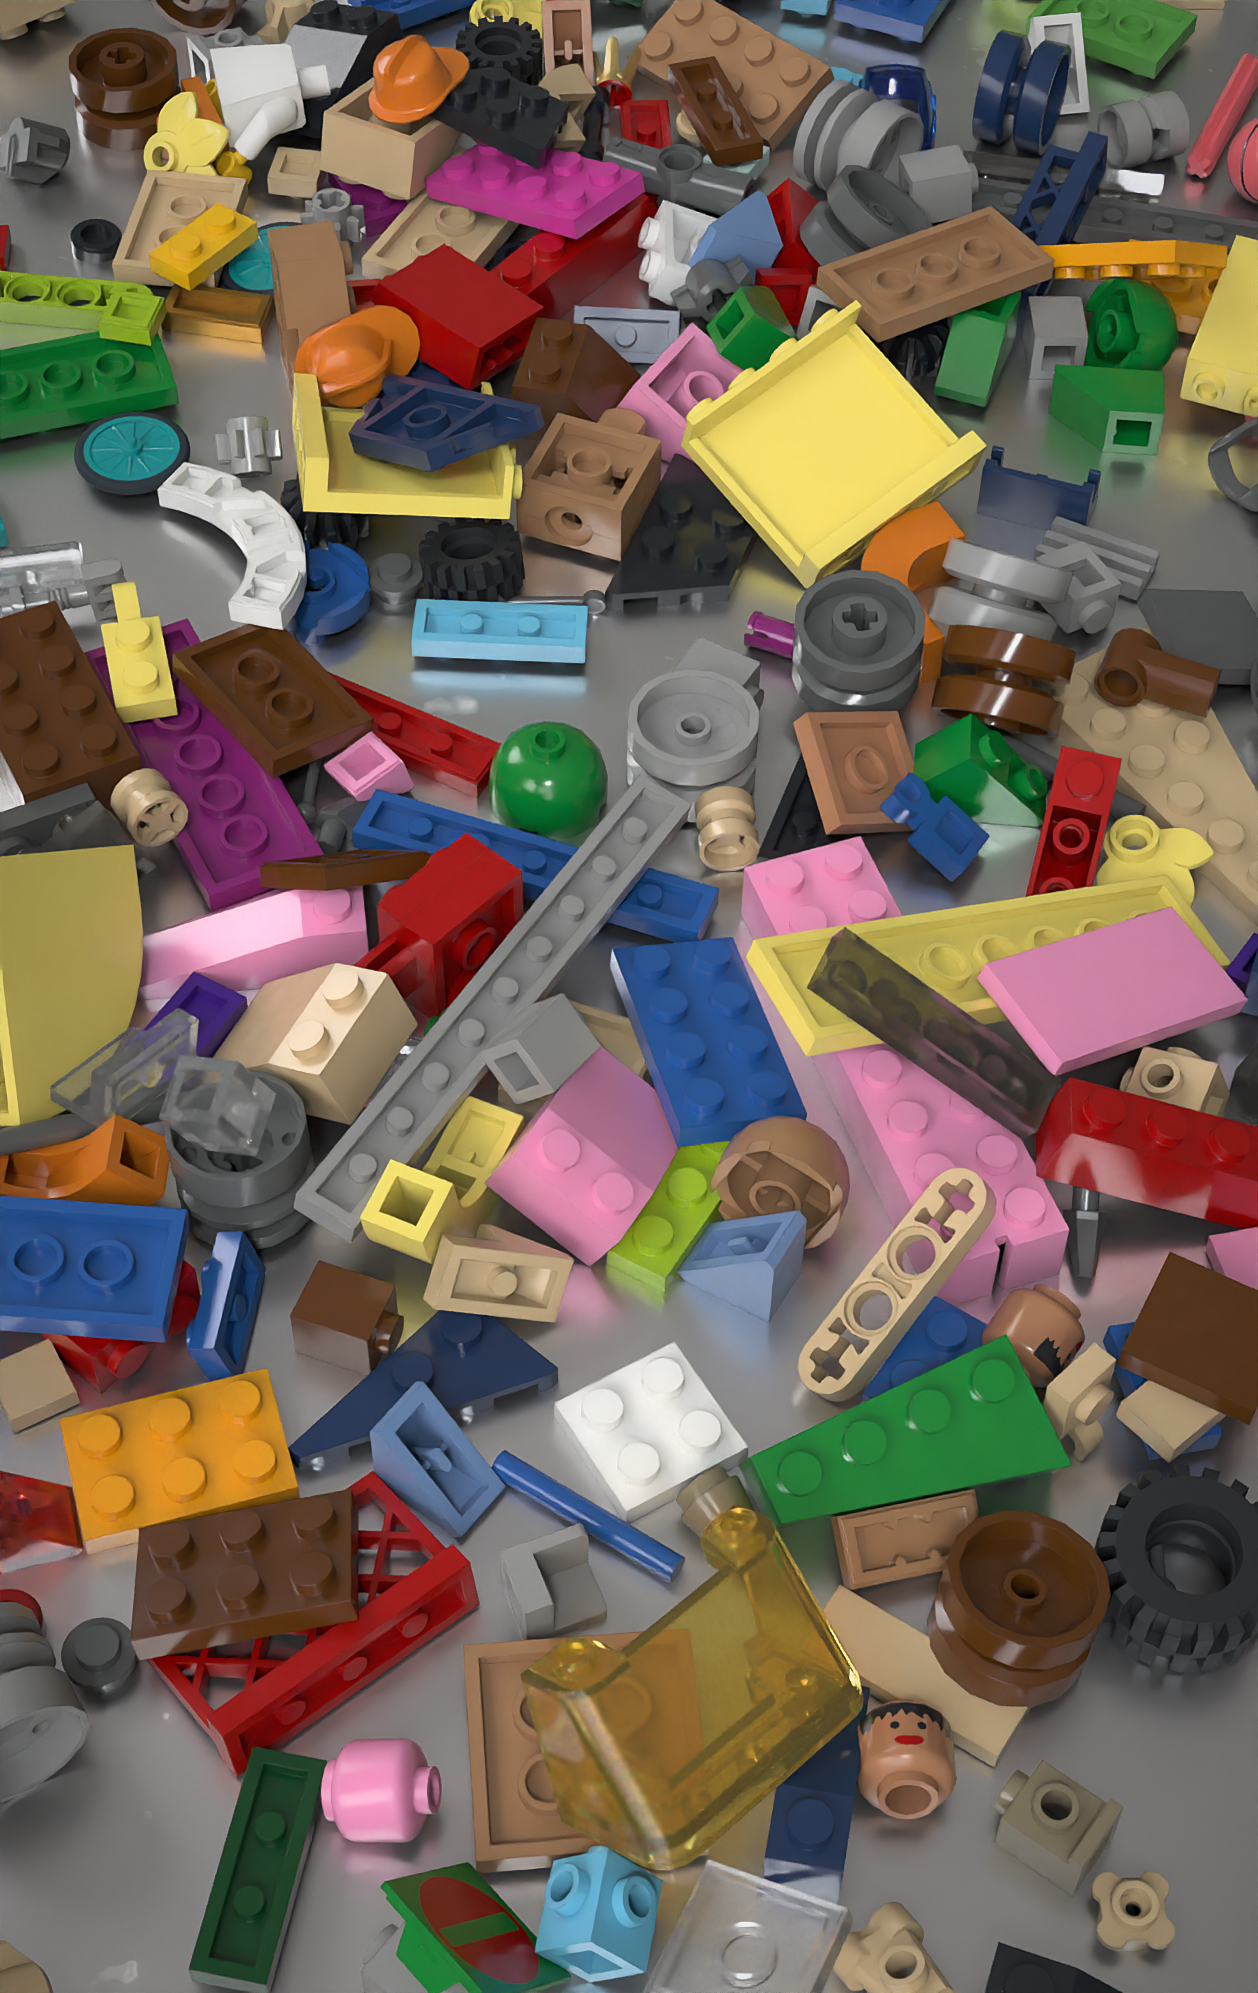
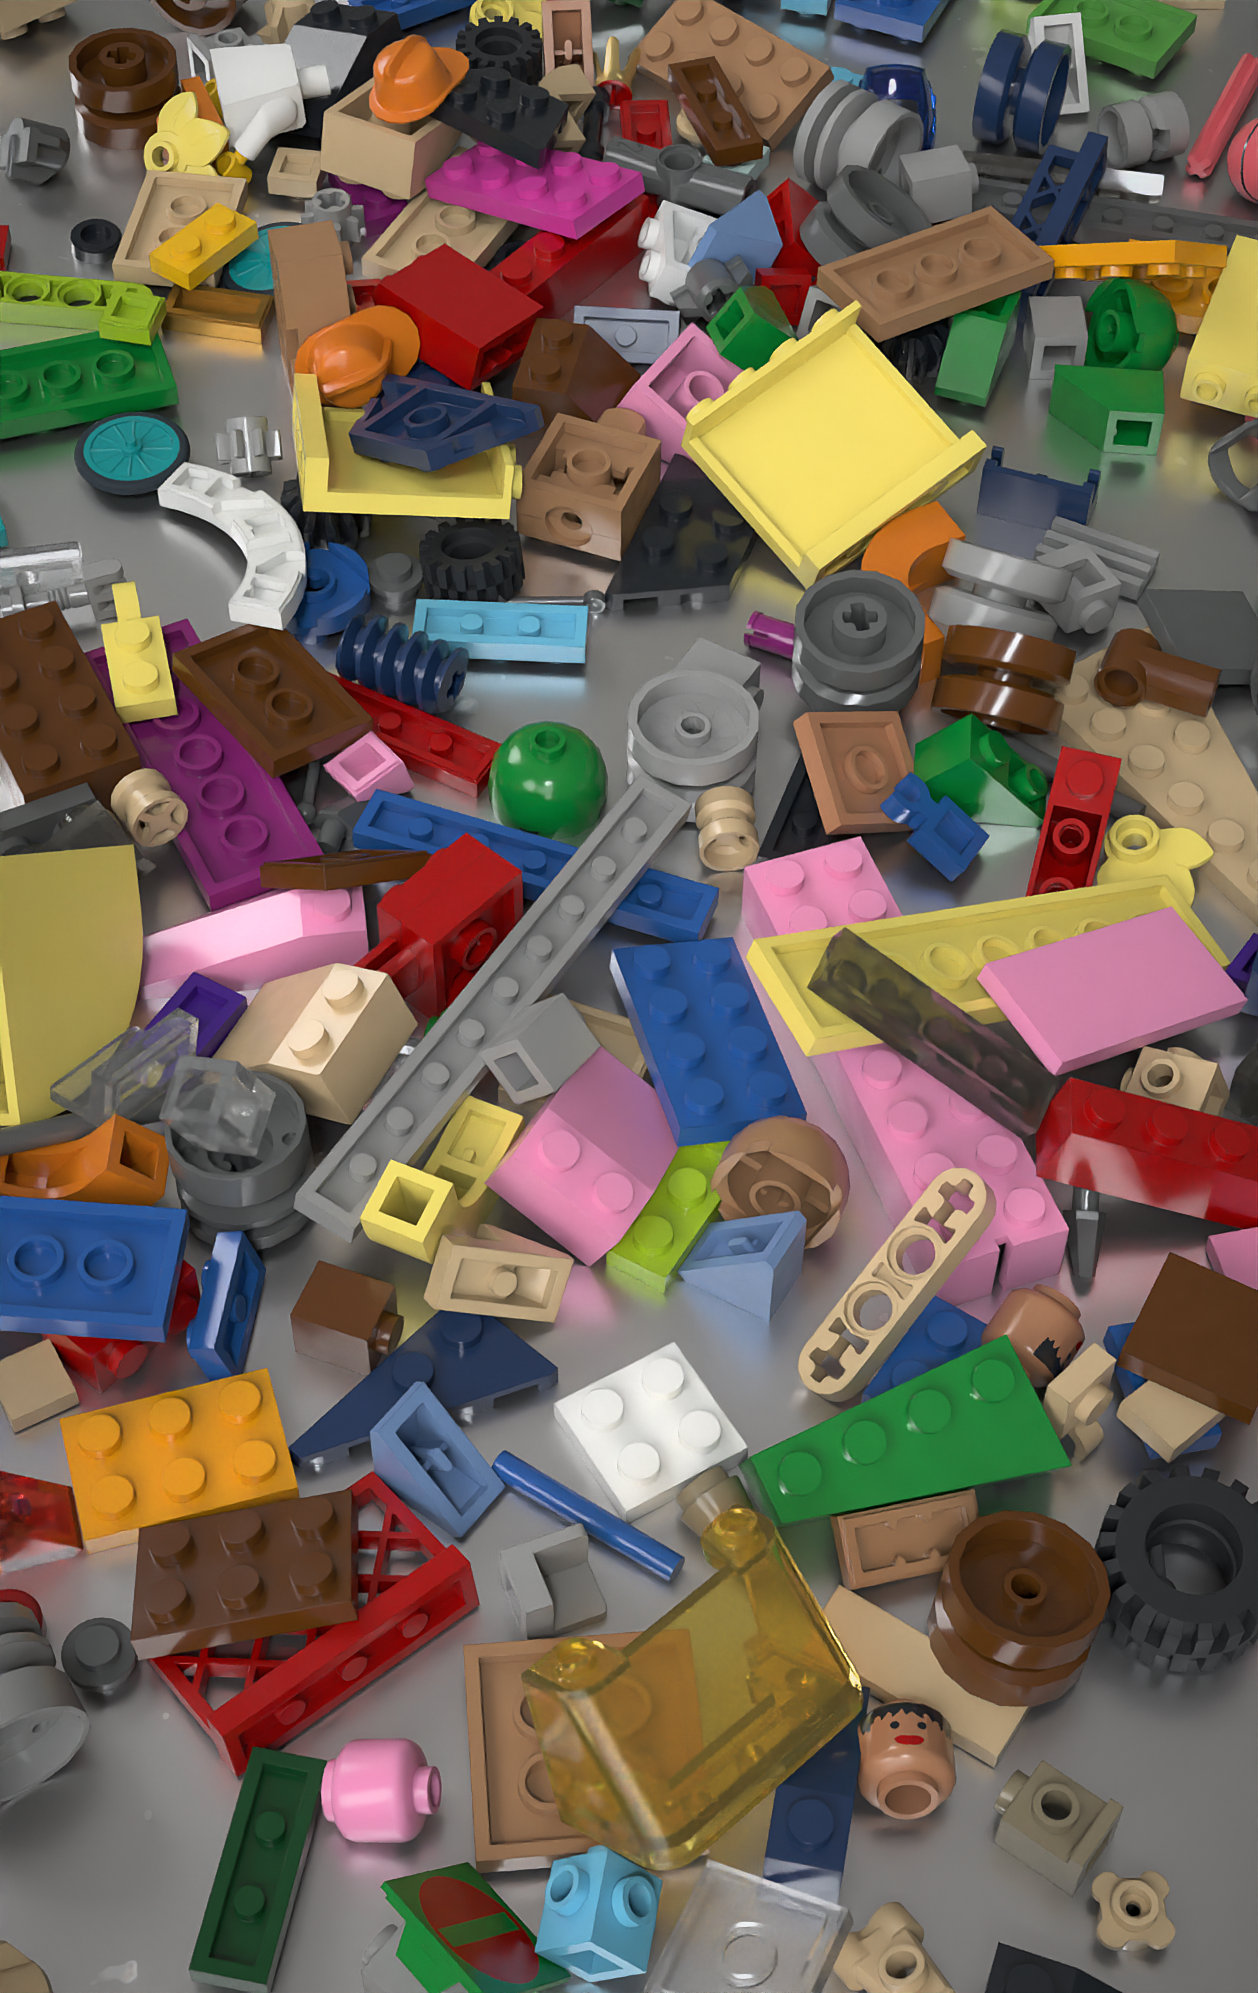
(401, 665): none -> dark blue piece

